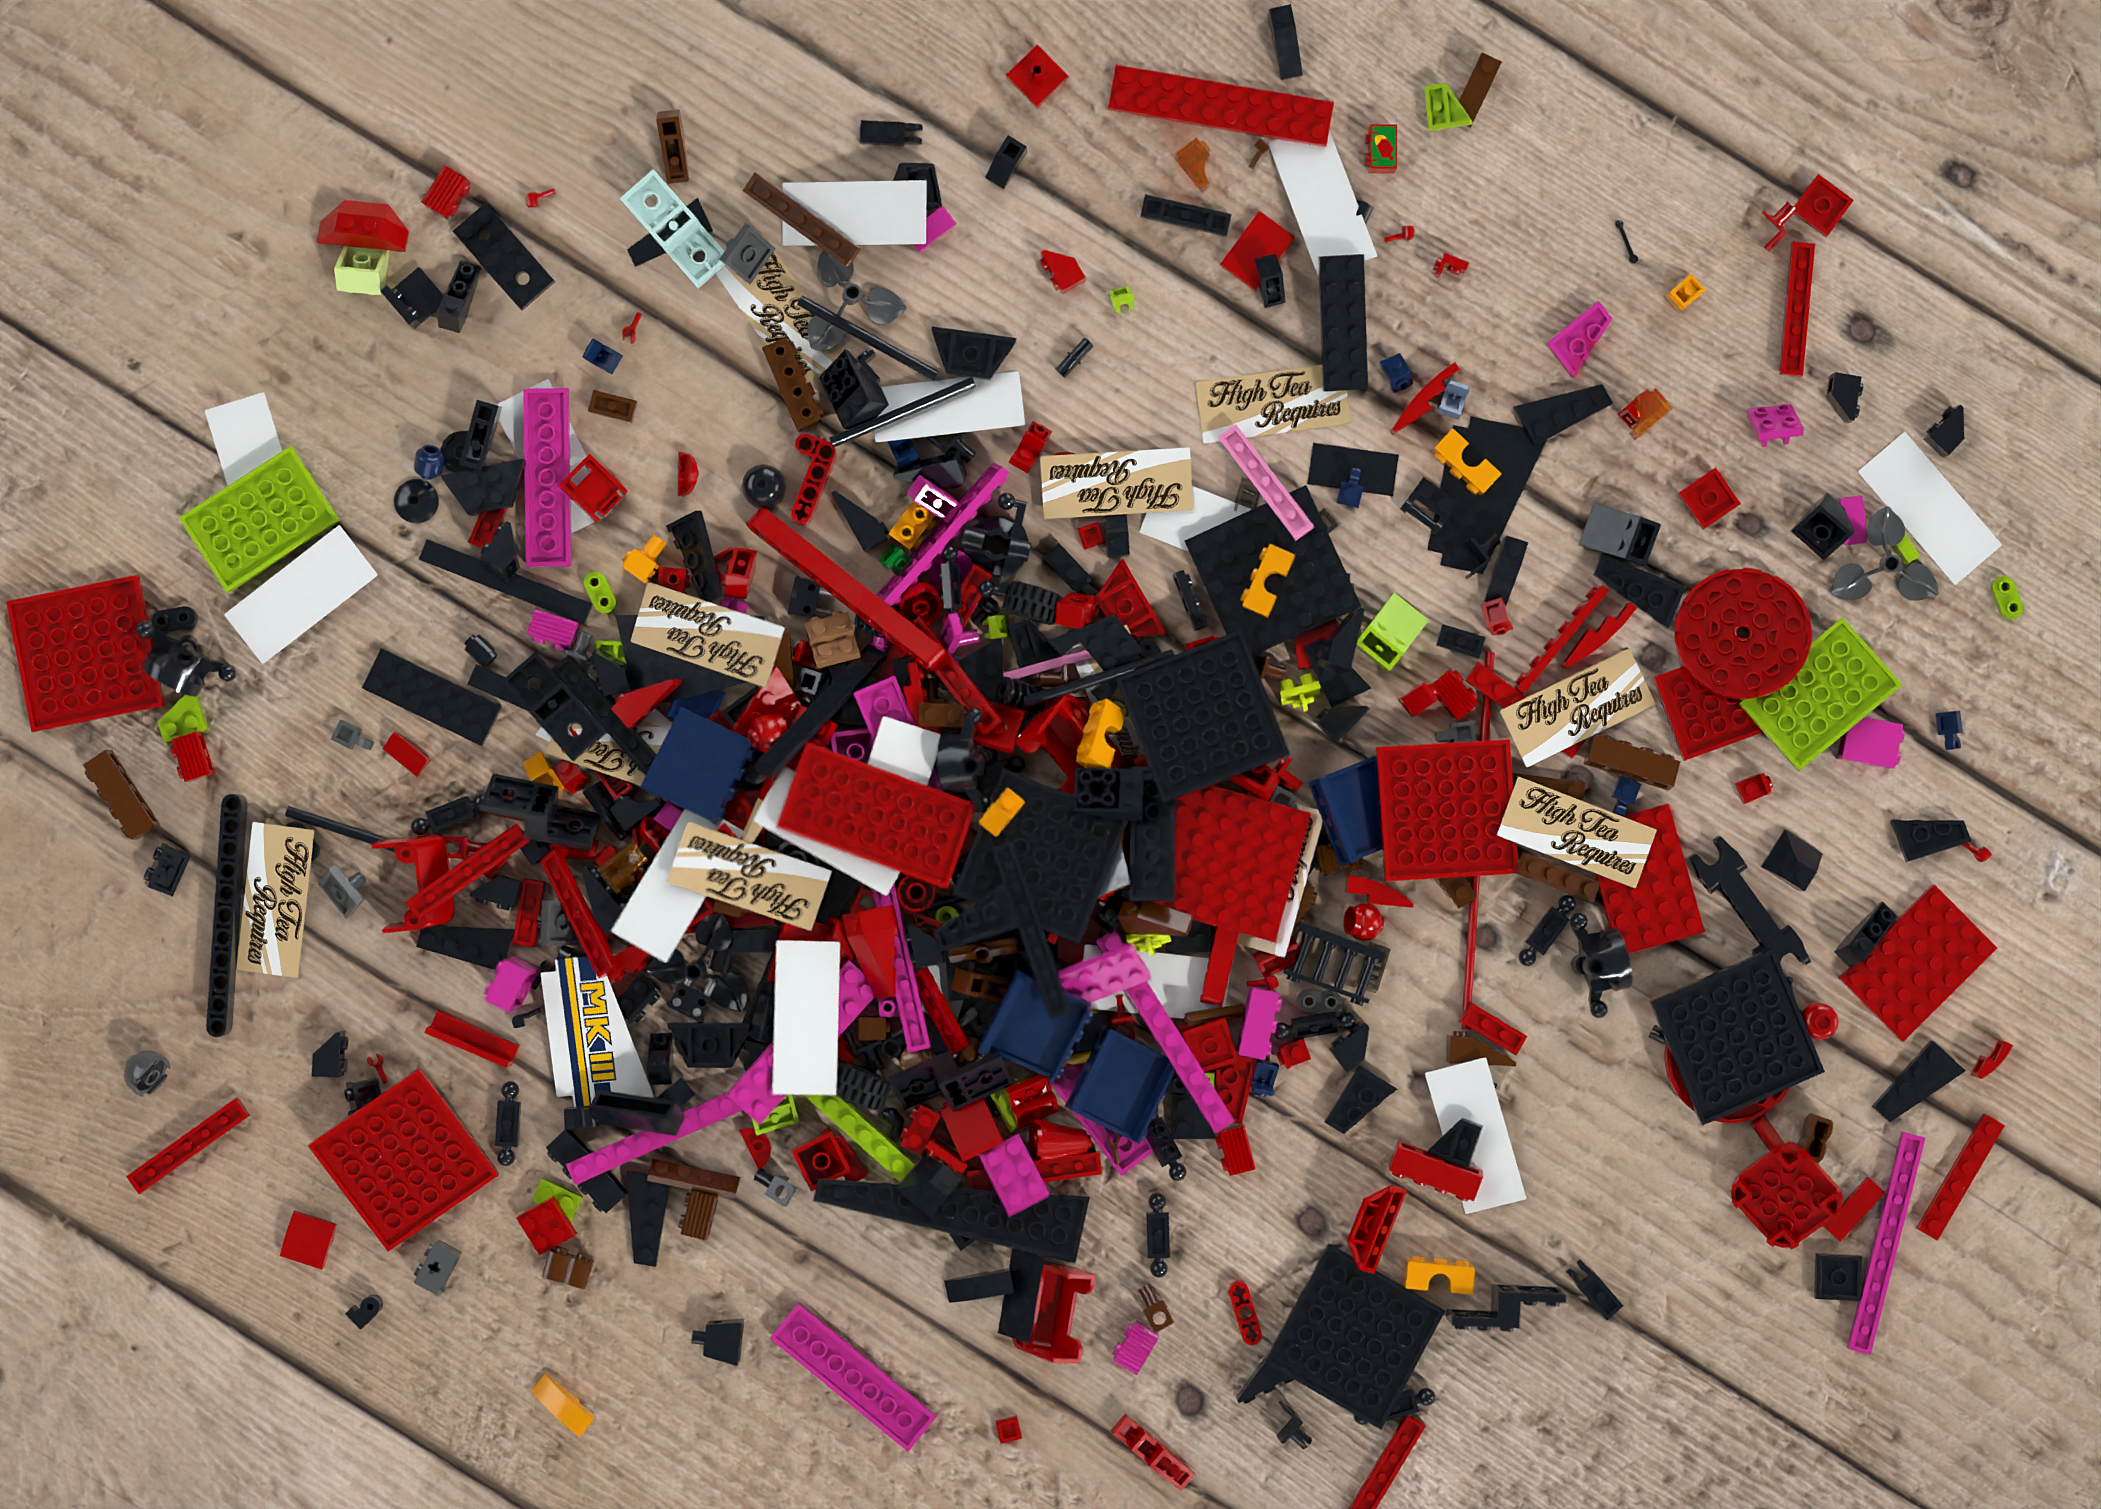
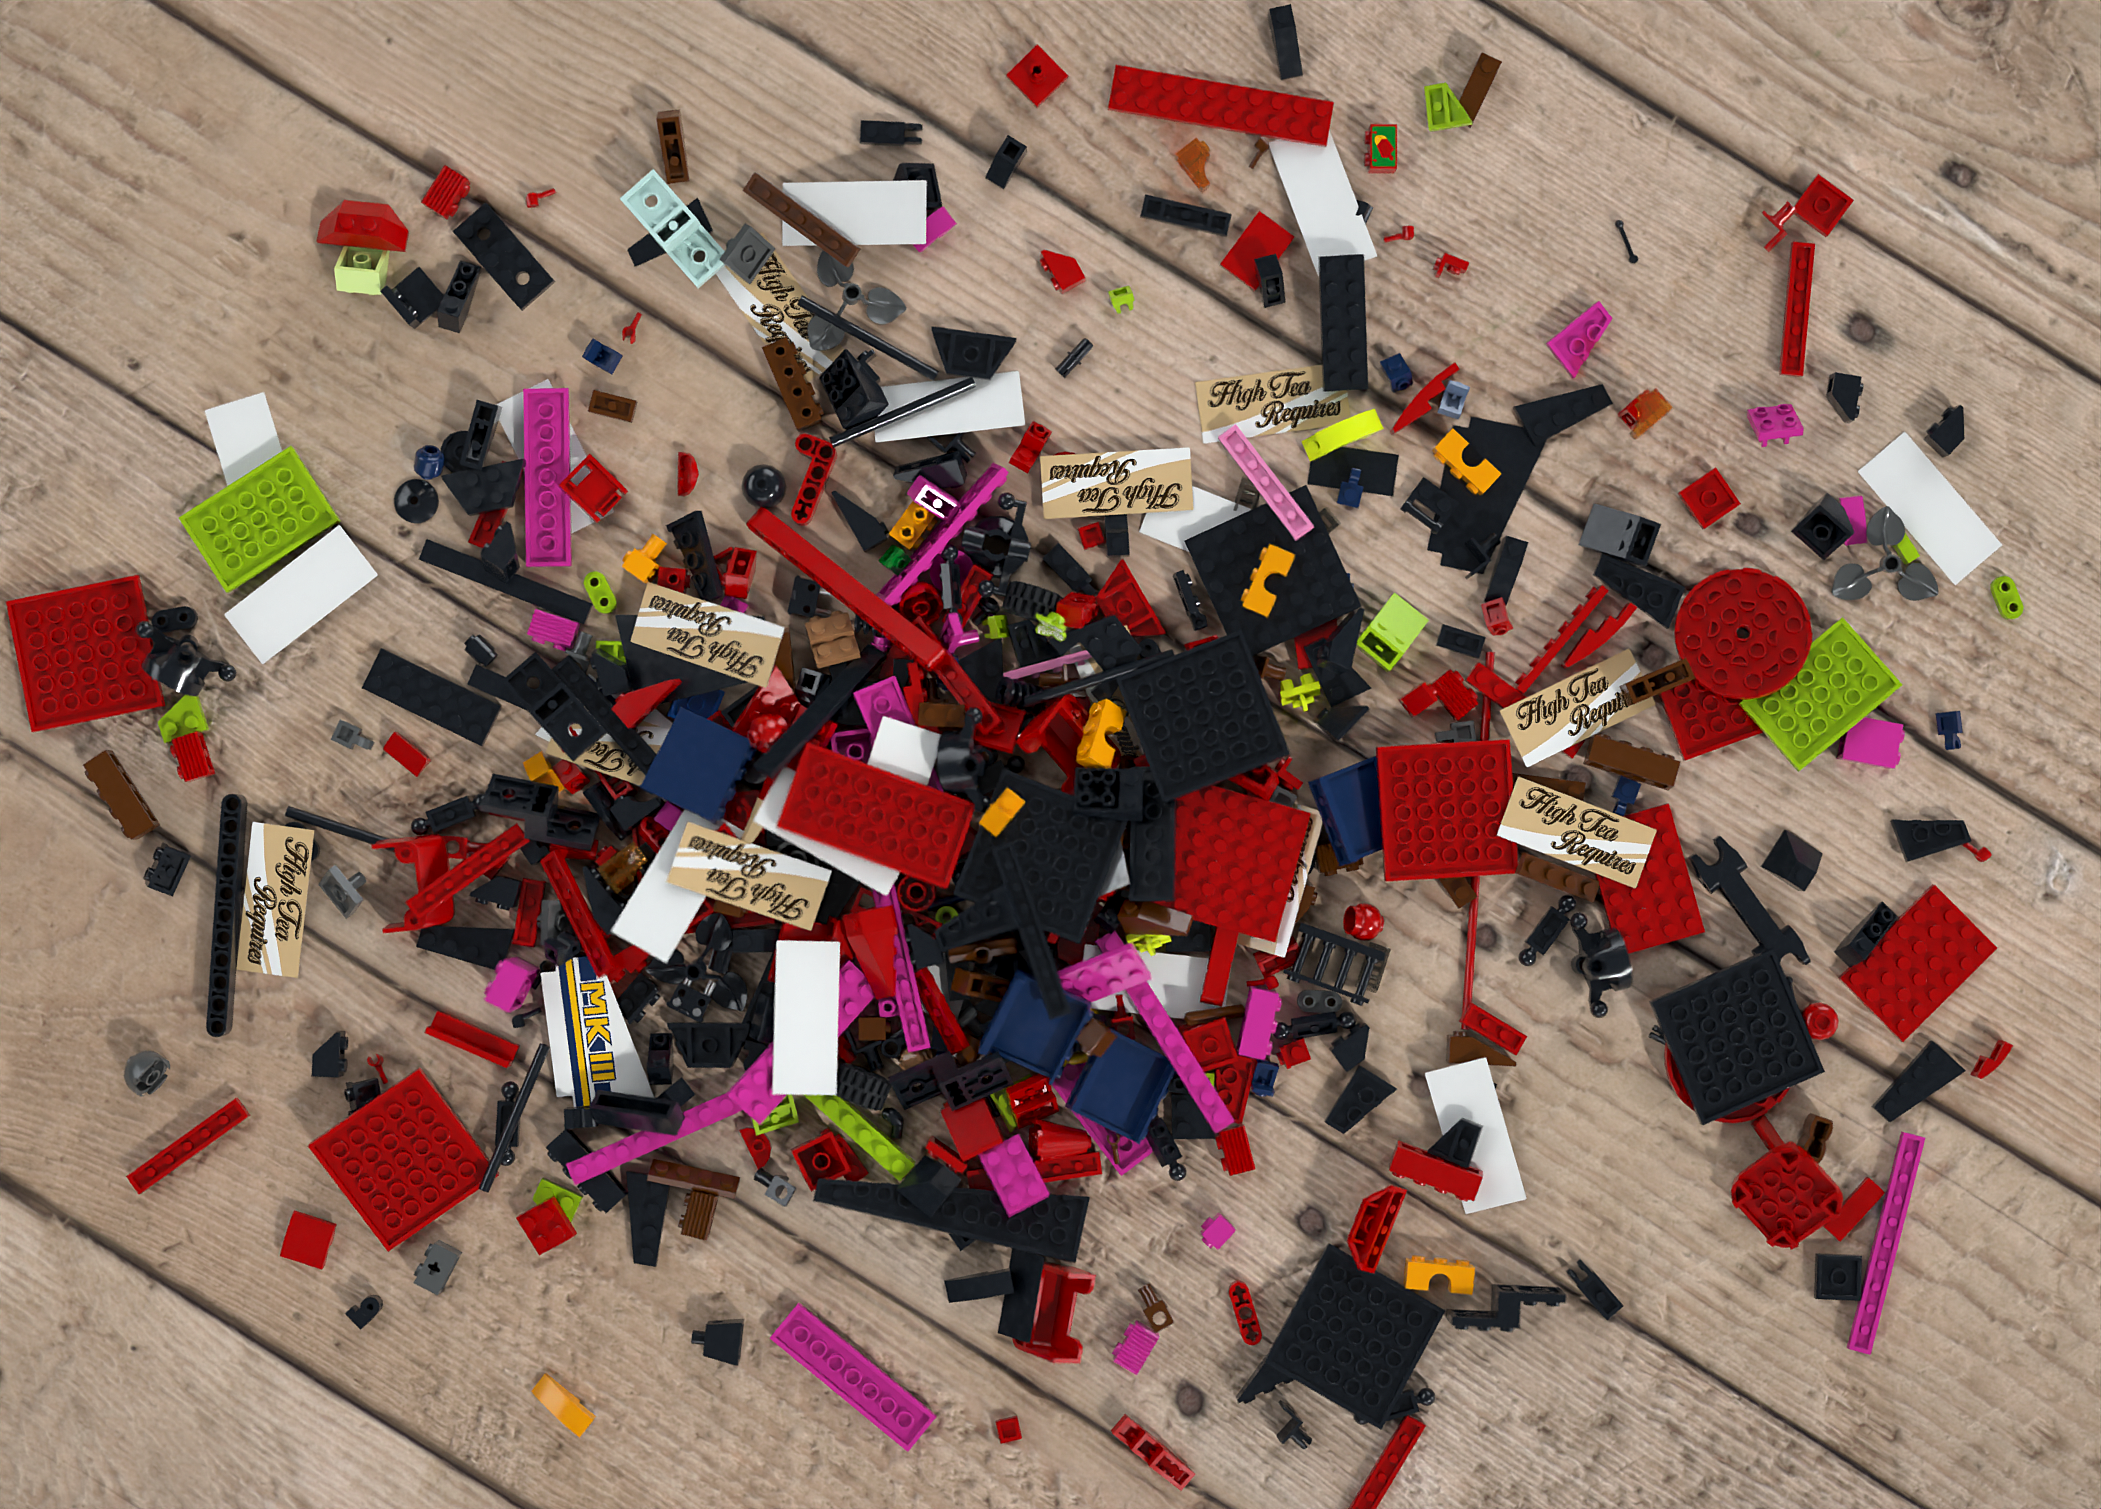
(514, 1117): none -> black piece
(564, 946): none -> black leg
(568, 1268): reddish brown brick -> none
(804, 657): red bracket -> none
(904, 452): dark blue bracket -> none
(921, 1128): red brick -> none
(1051, 626): none -> lime animal
(1096, 1038): none -> reddish brown brick
(1158, 1235): black plate -> none
(1216, 1231): none -> dark pink brick
(1342, 433): none -> neon yellow arch
(1376, 892): red slope -> none
(1657, 682): none -> reddish brown slope
(1685, 293): light orange slope -> none
(1754, 787): red bracket -> none
(1960, 1176): red plate -> none

